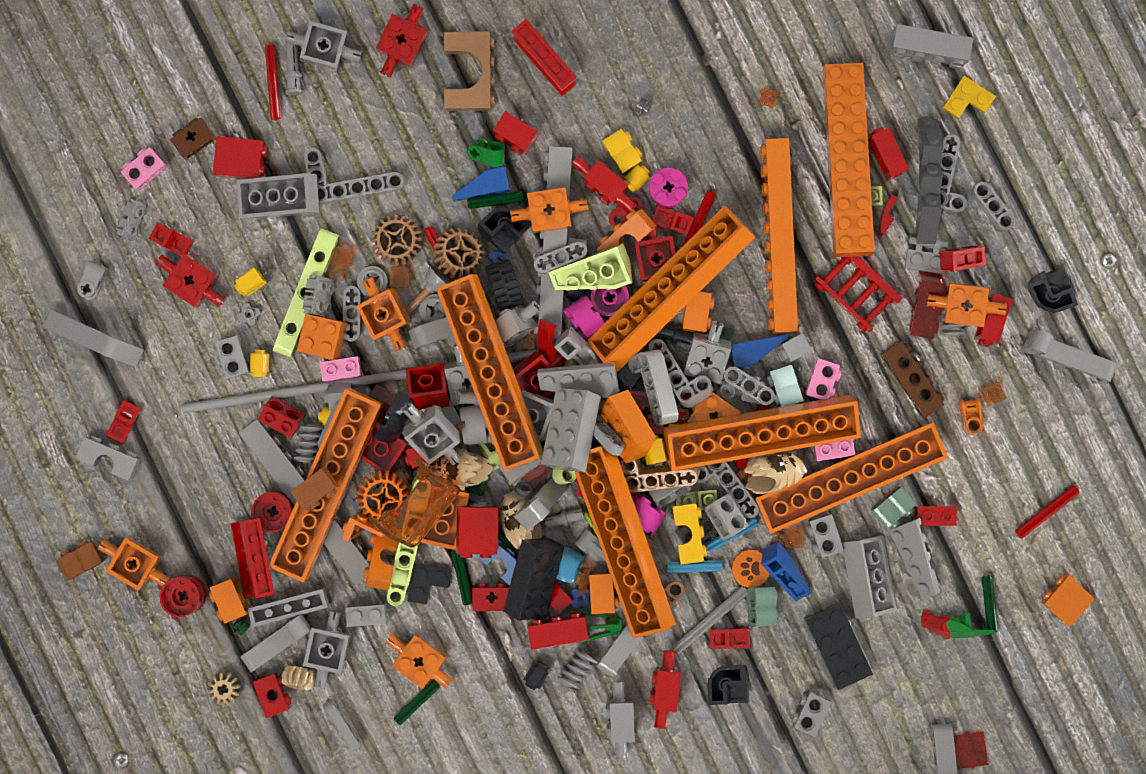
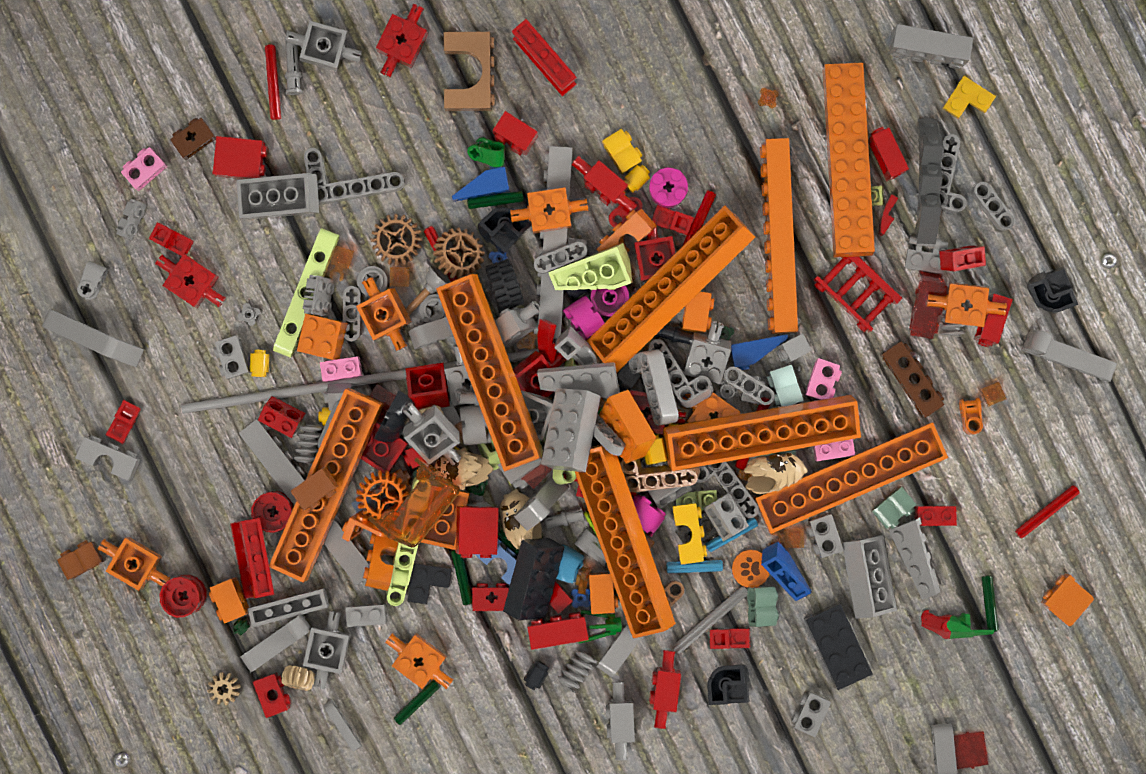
(250, 282): yellow brick -> none
(523, 490): dark grey plate -> none
(643, 106): dark grey plate -> none

